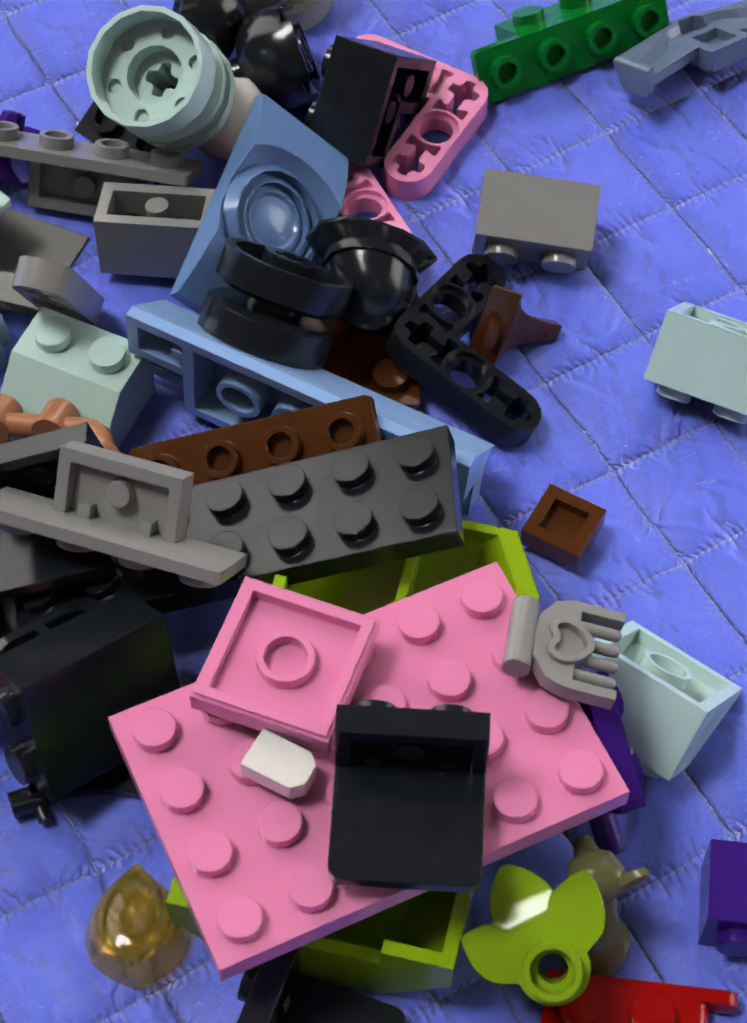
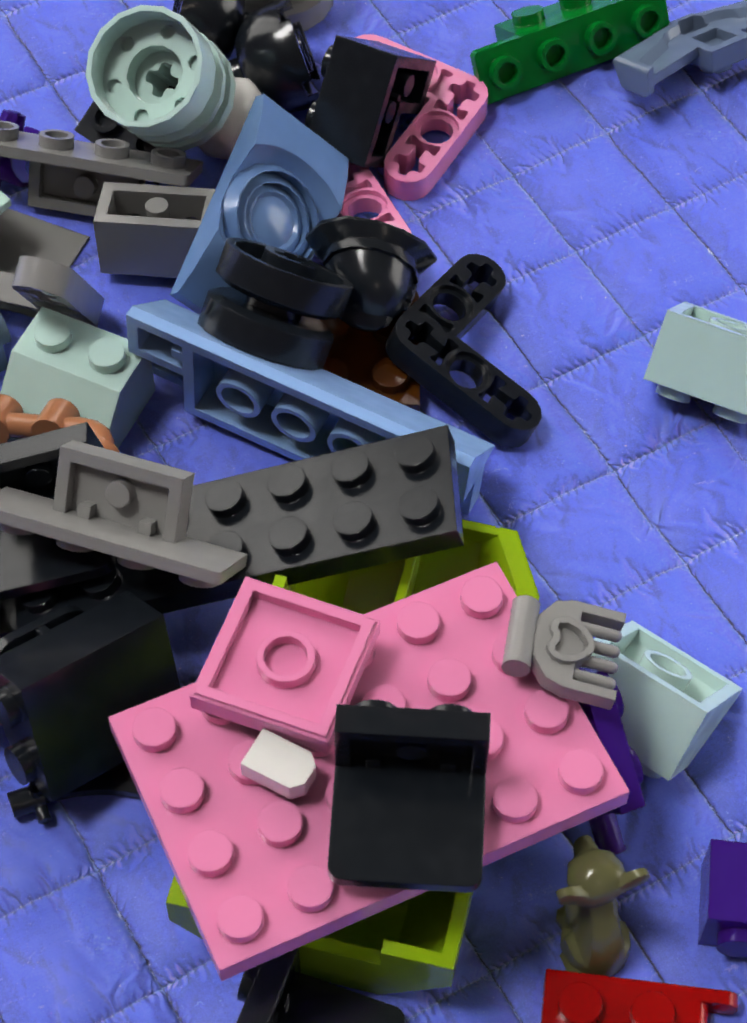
(131, 931): clear yellow hat -> none
(269, 440): reddish brown bracket -> none
(507, 325): reddish brown piece -> none
(536, 220): light grey brick -> none
(537, 922): lime plate -> none
(563, 526): reddish brown plate -> none

